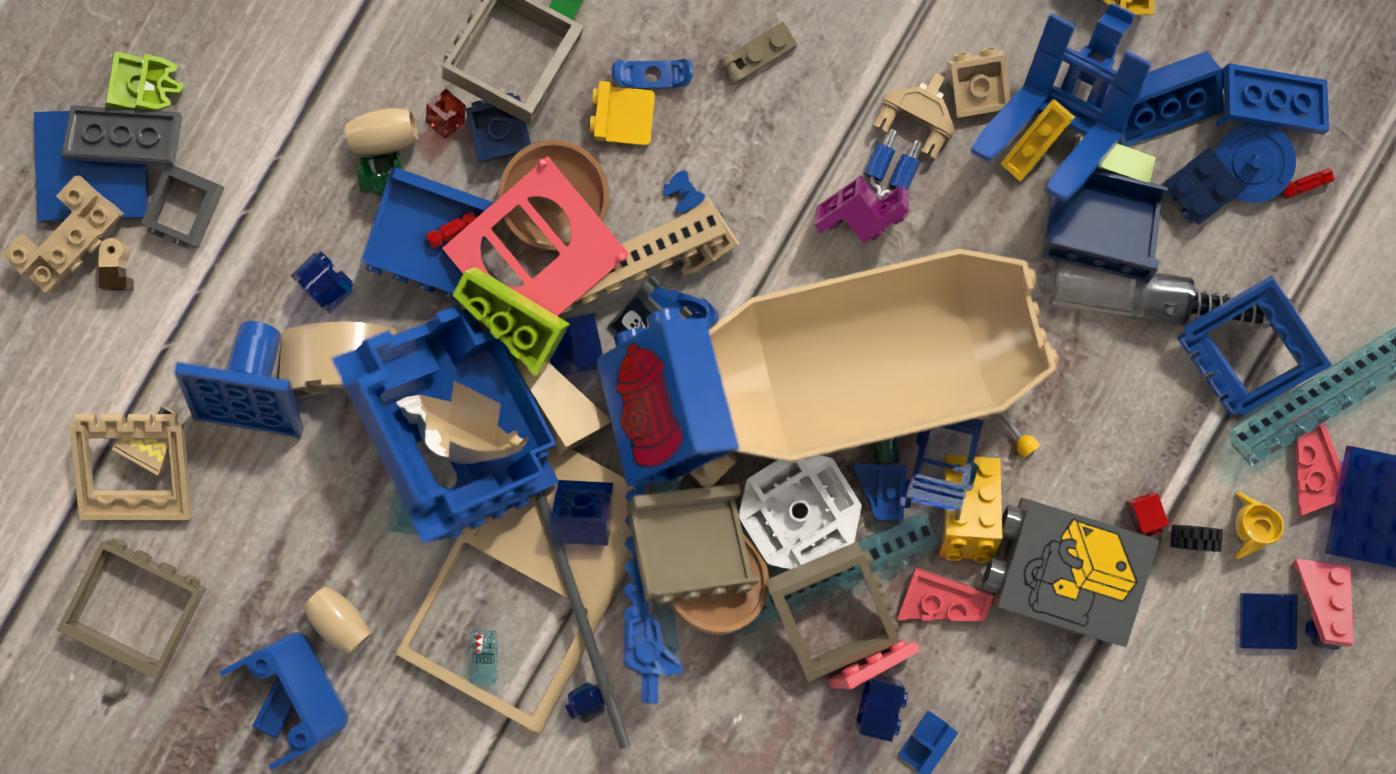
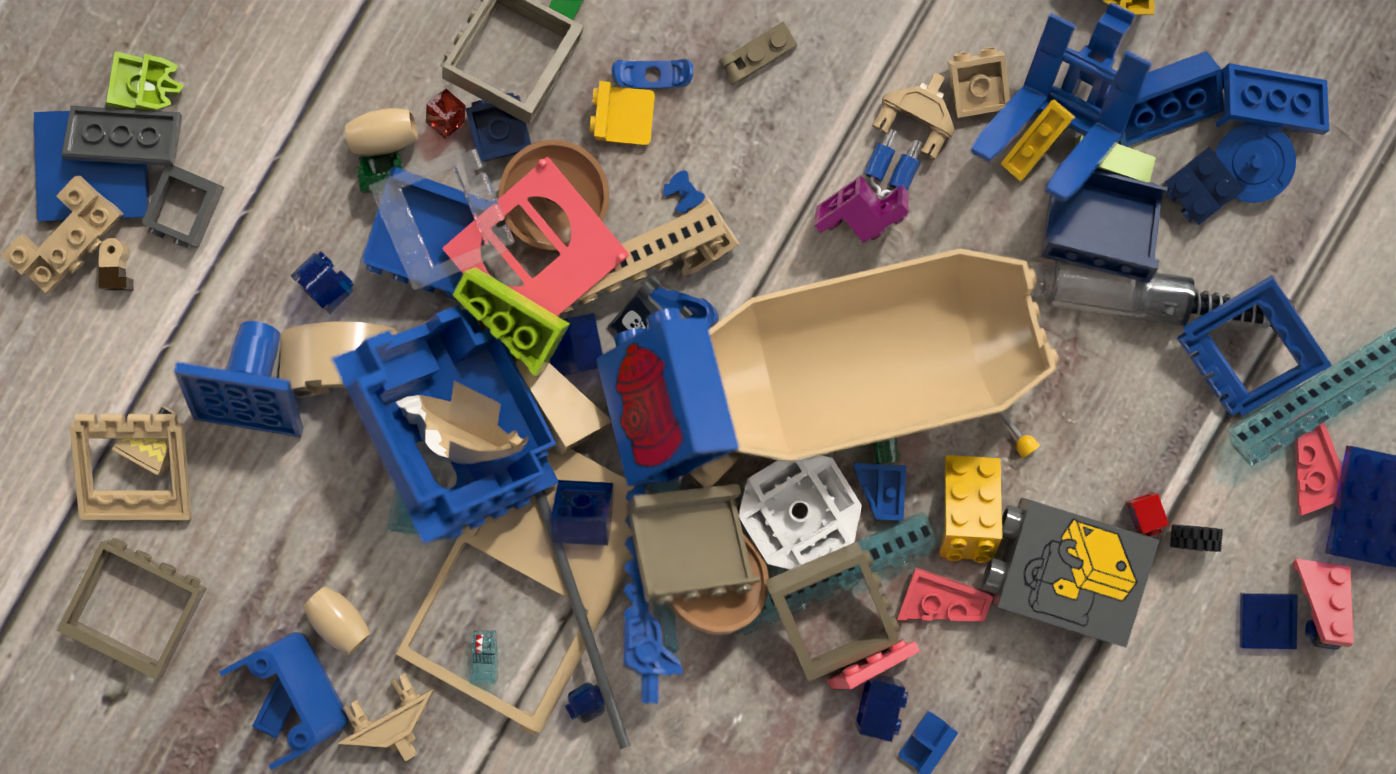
(393, 728): none -> tan connector
(405, 231): none -> clear hinge
(449, 230): red axle -> none
(937, 491): clear blue piece -> none
(1256, 525): yellow piece -> none
(1308, 183): red axle -> none

